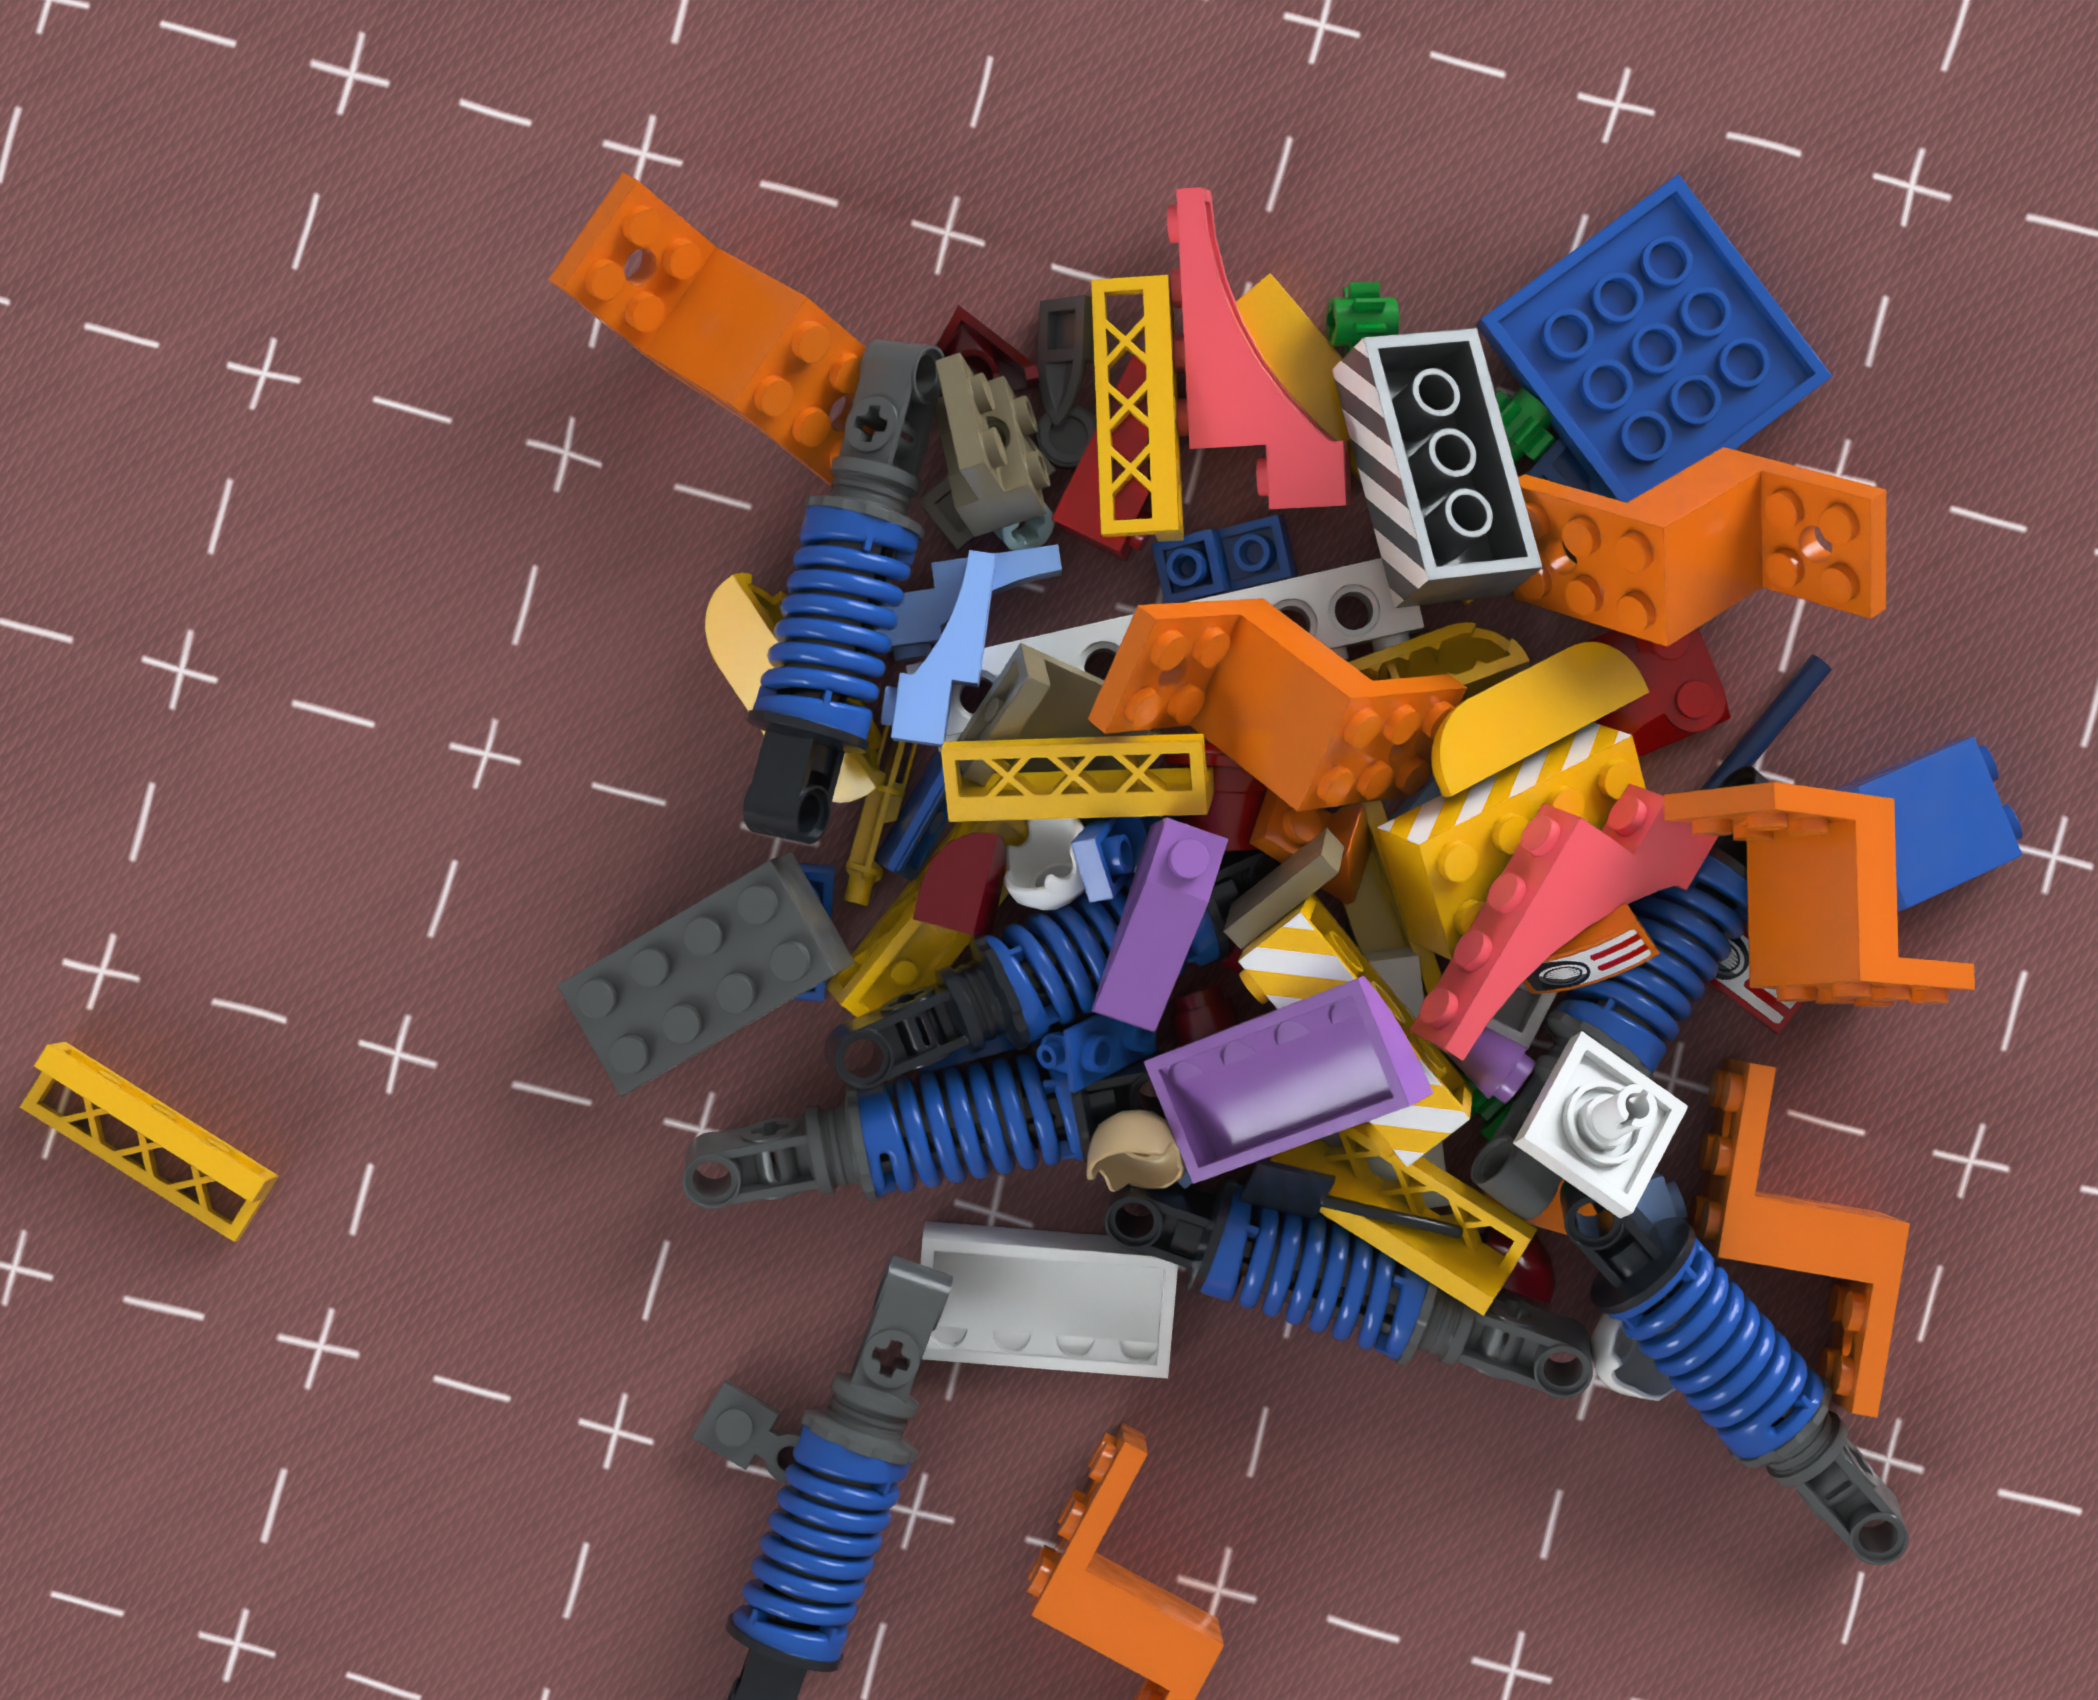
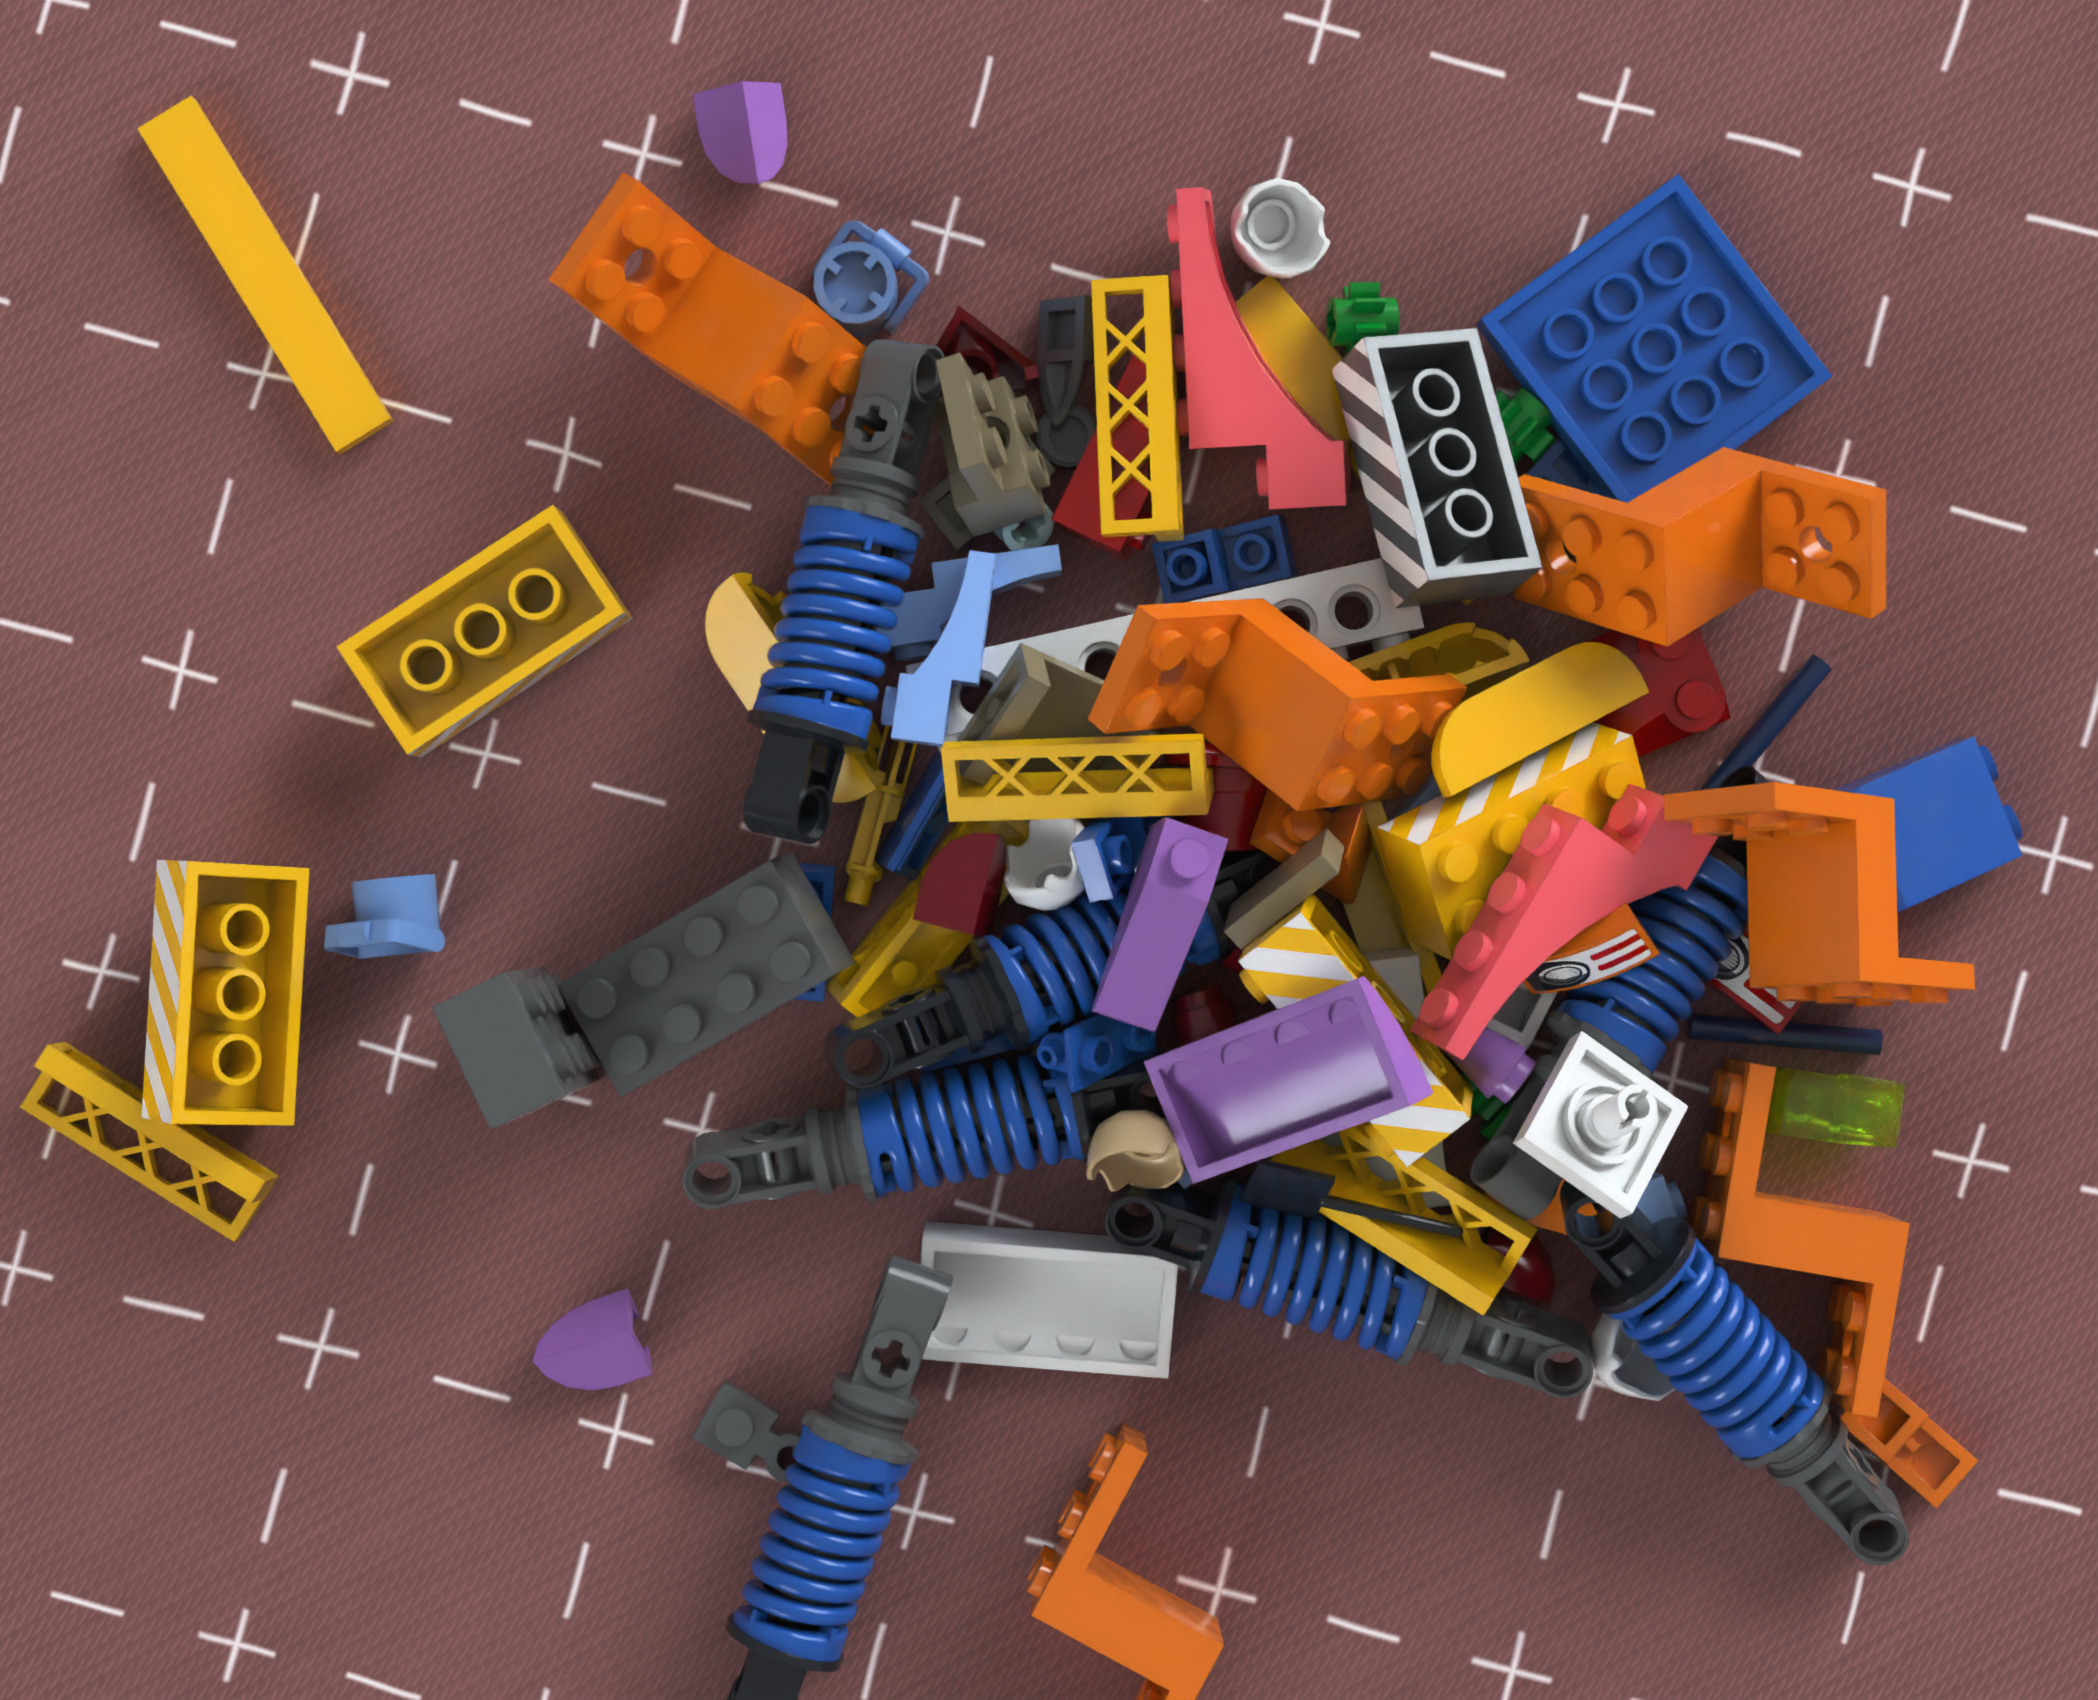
(225, 993): none -> yellow brick
(265, 275): none -> yellow tile
(390, 919): none -> medium blue piece
(484, 632): none -> yellow brick
(517, 1044): none -> dark grey brick
(595, 1345): none -> medium lavender brick
(743, 129): none -> medium lavender brick
(859, 283): none -> medium blue piece
(1279, 229): none -> white hair
(1793, 1035): none -> dark blue bar
(1835, 1108): none -> clear neon green slope
(1912, 1446): none -> orange slope

